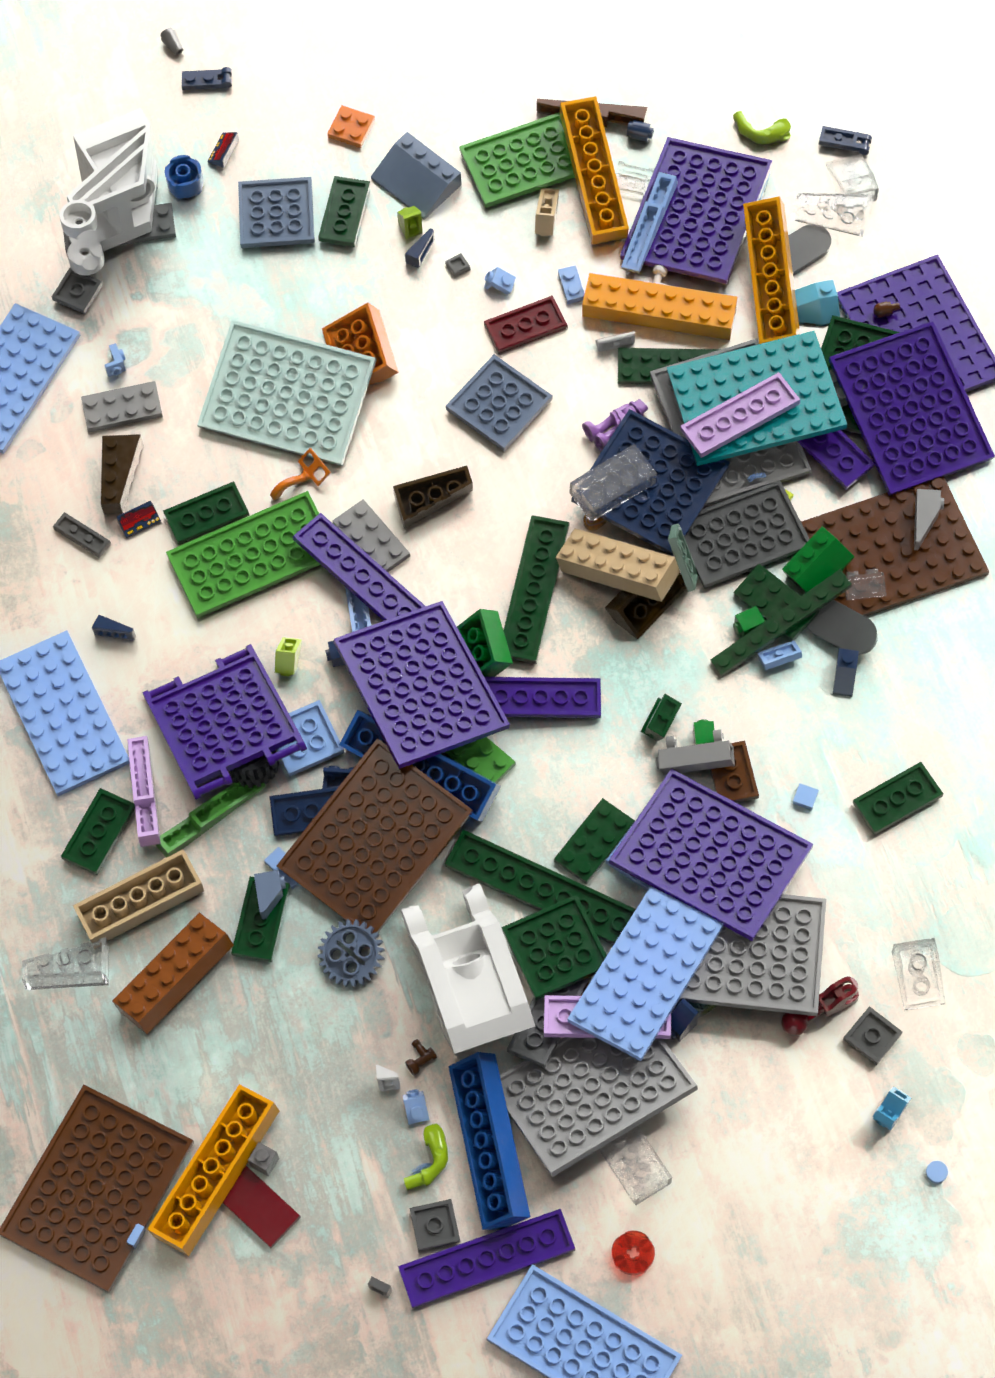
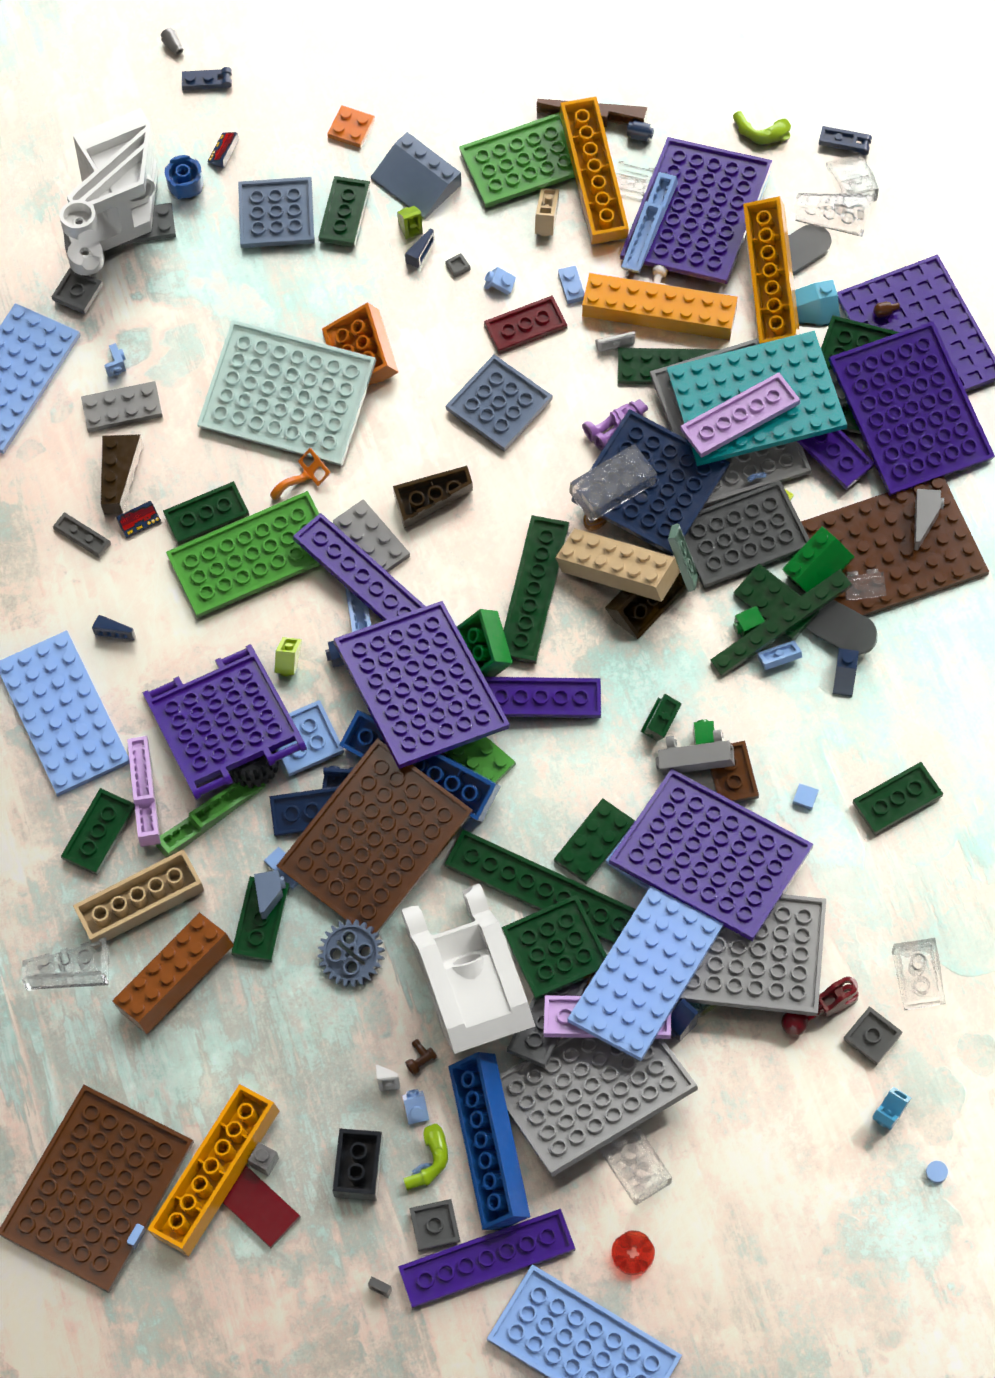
(357, 1164): none -> black brick

